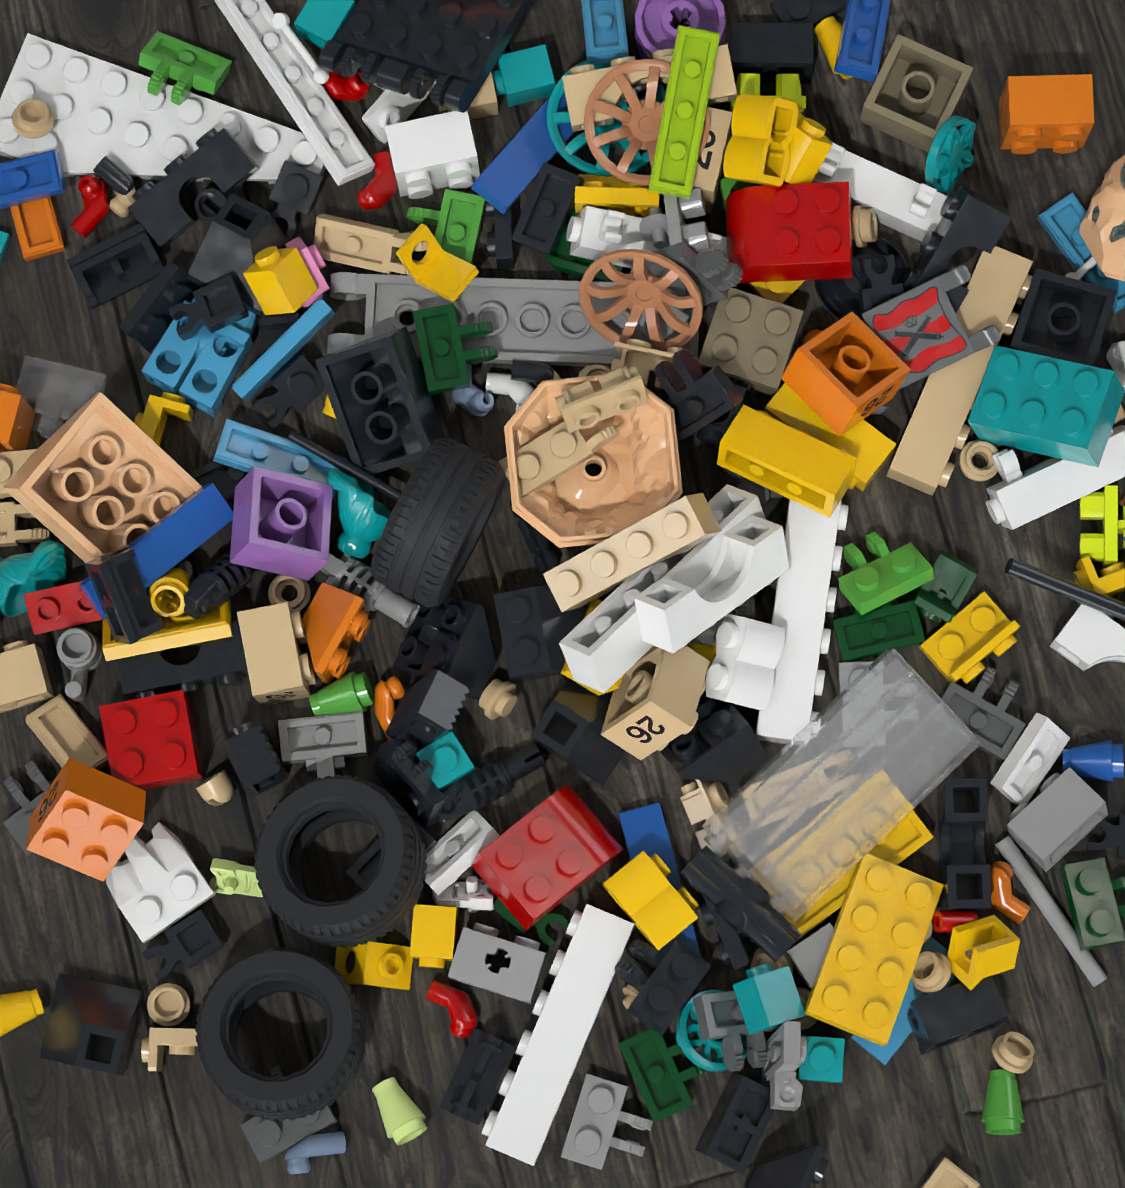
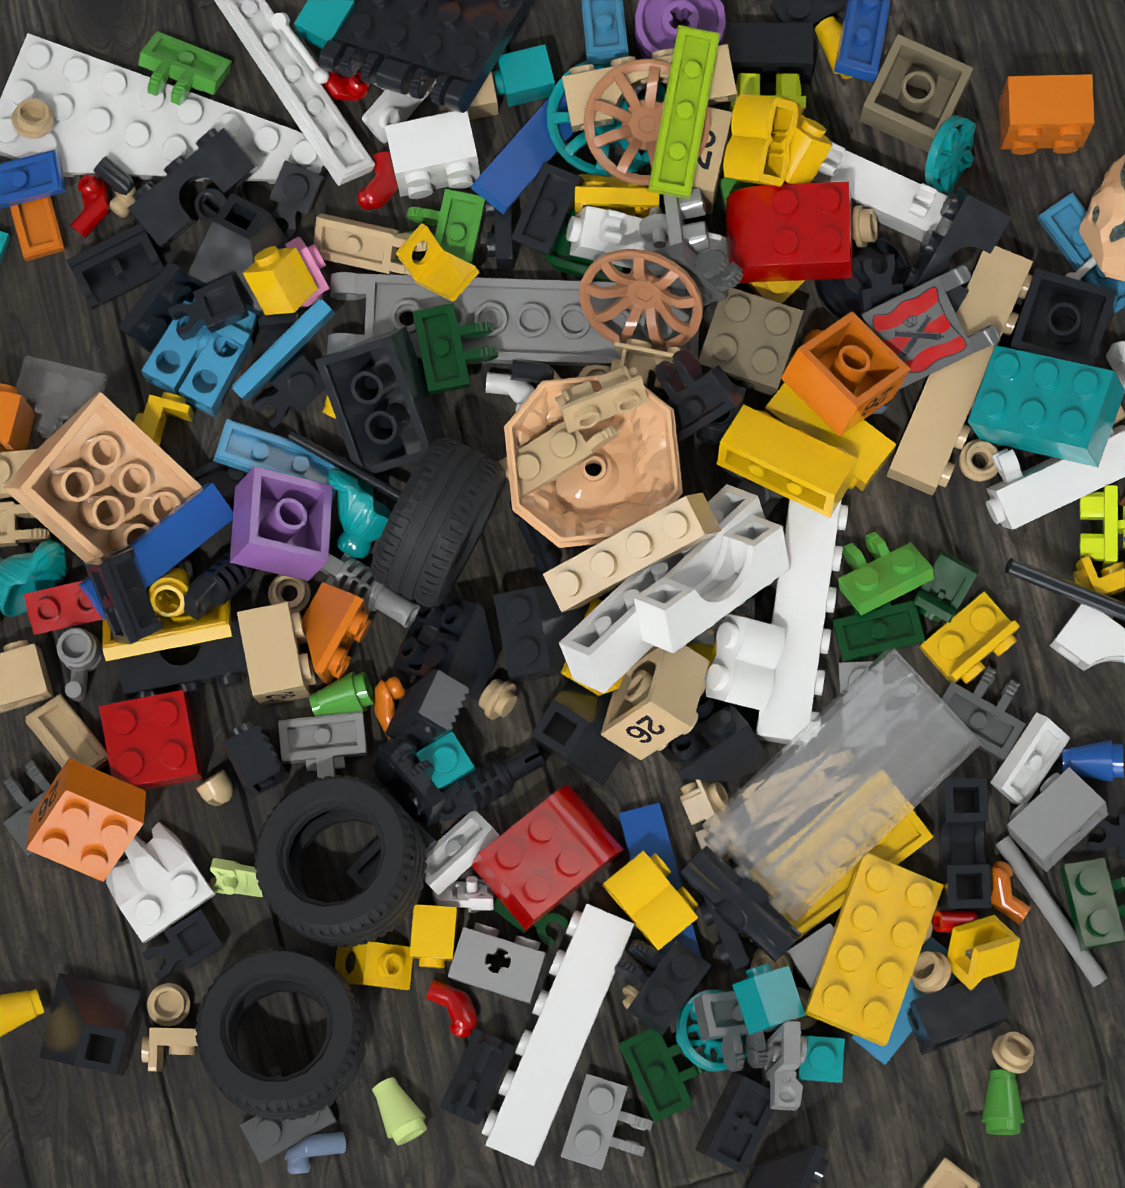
(473, 399): sand blue arm -> none

